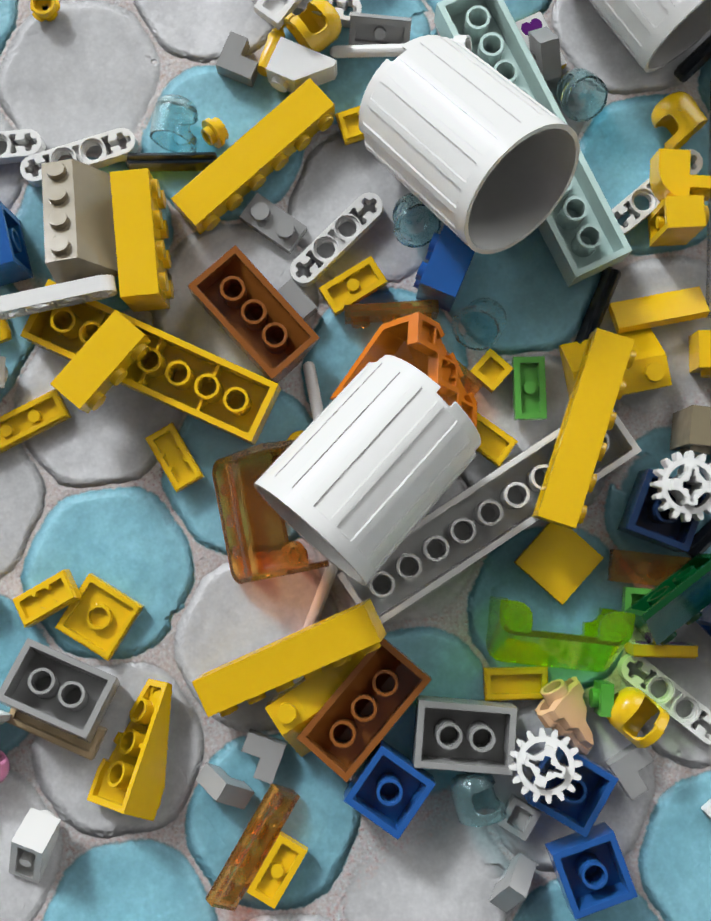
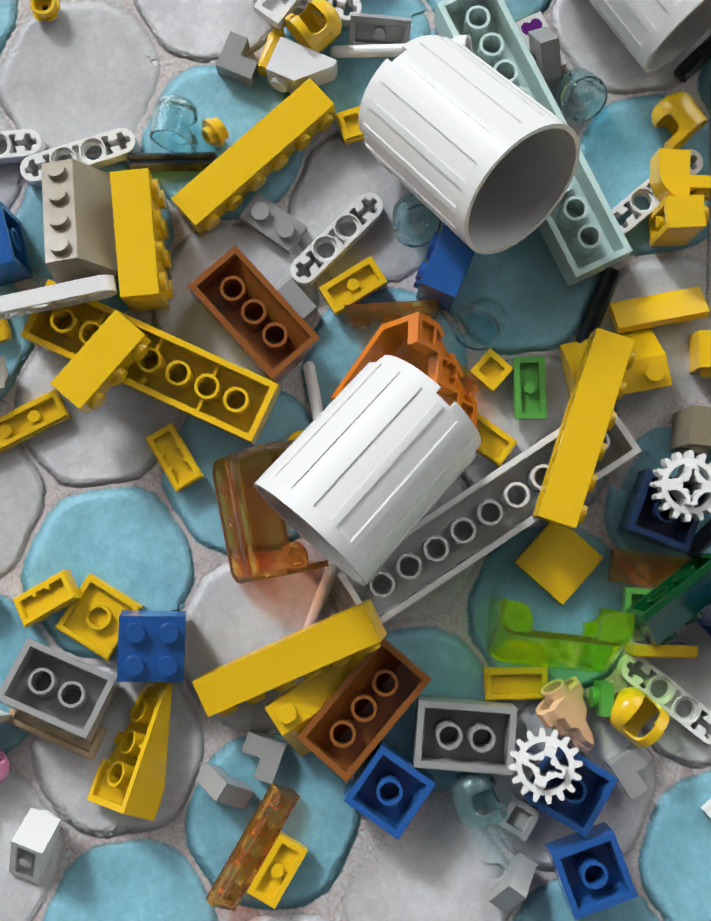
(151, 646): none -> blue brick

